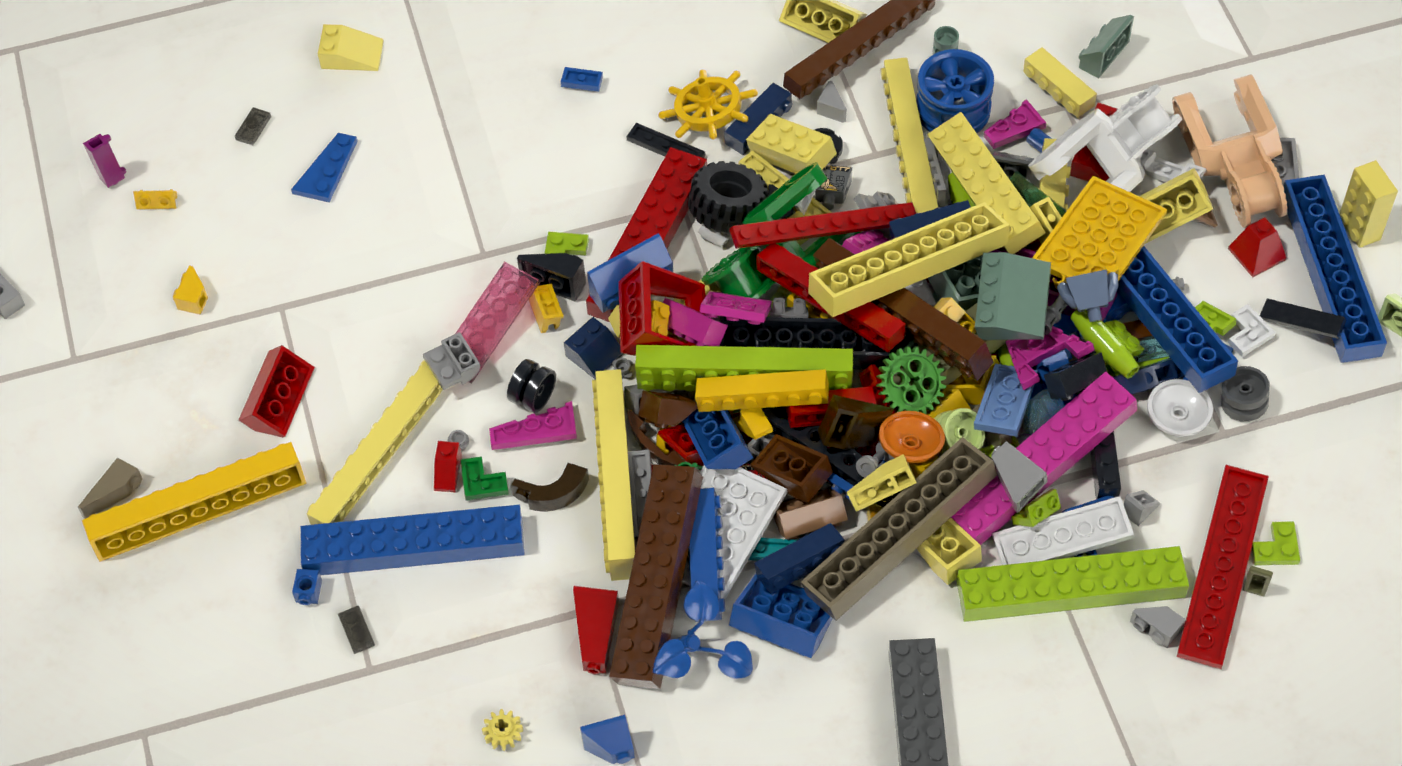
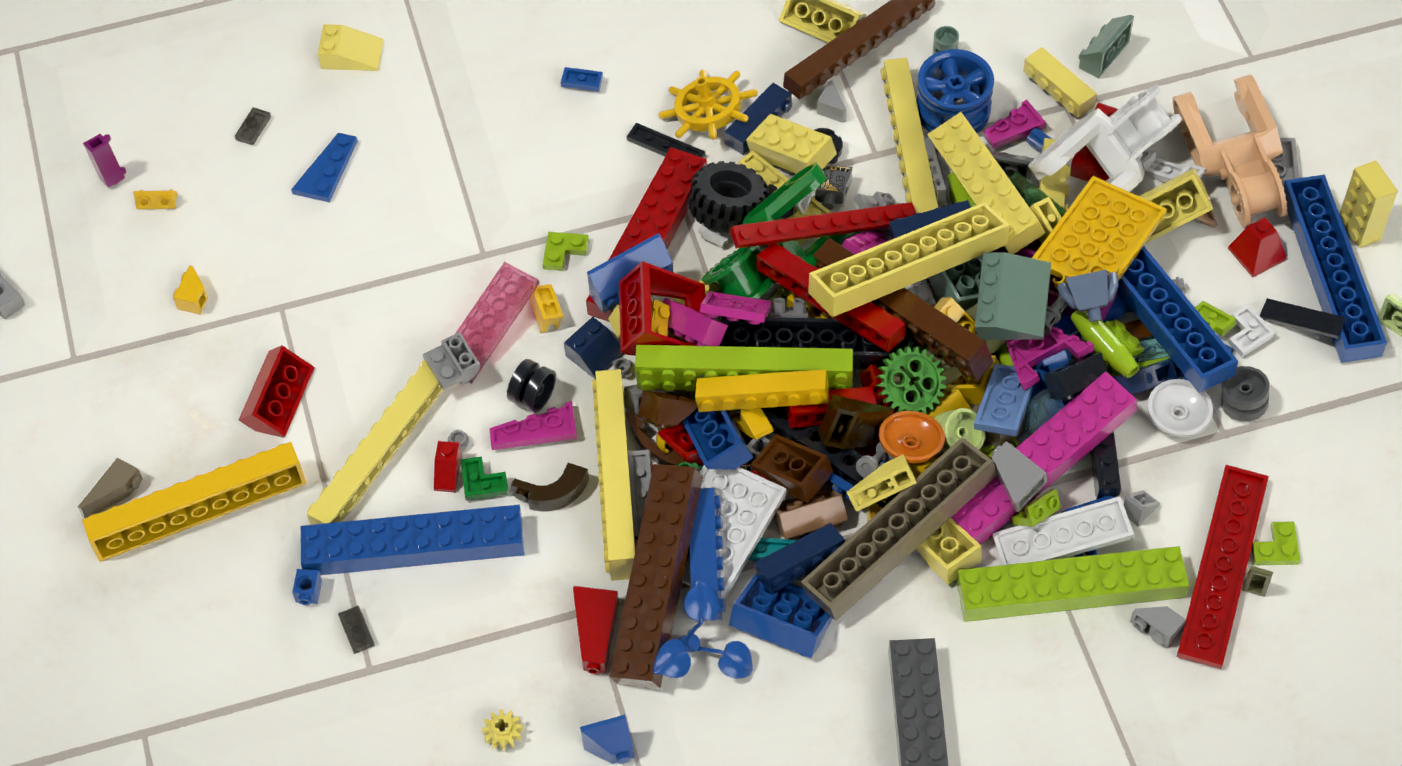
(559, 269): black slope -> none

